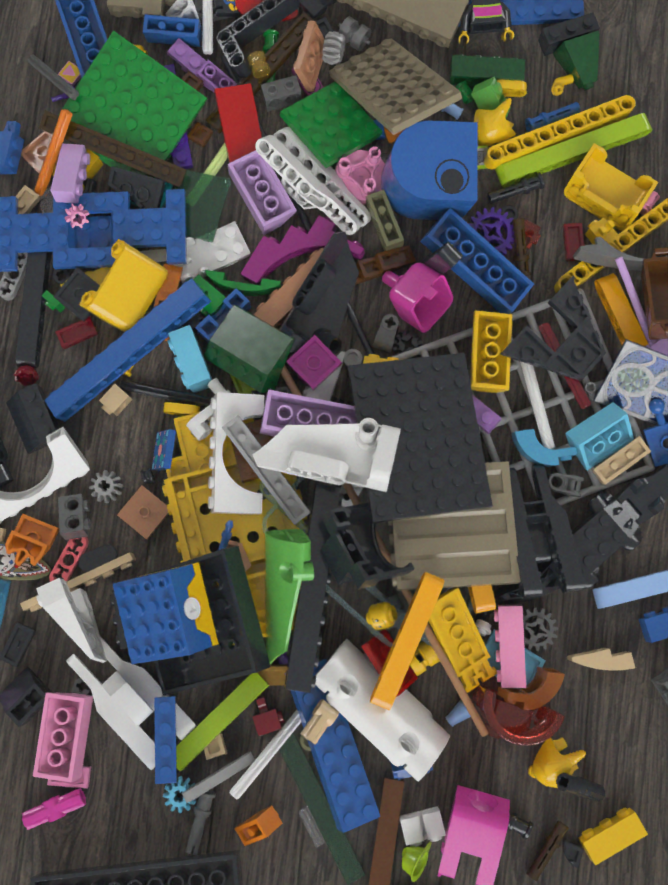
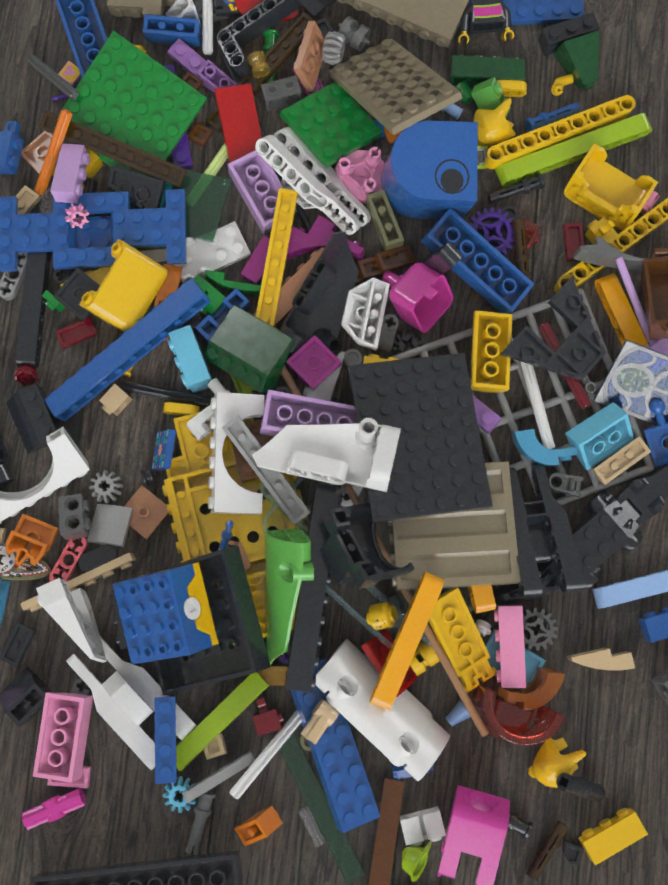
(110, 525): none -> light grey slope
(276, 255): none -> yellow plate
(365, 312): none -> white wedge

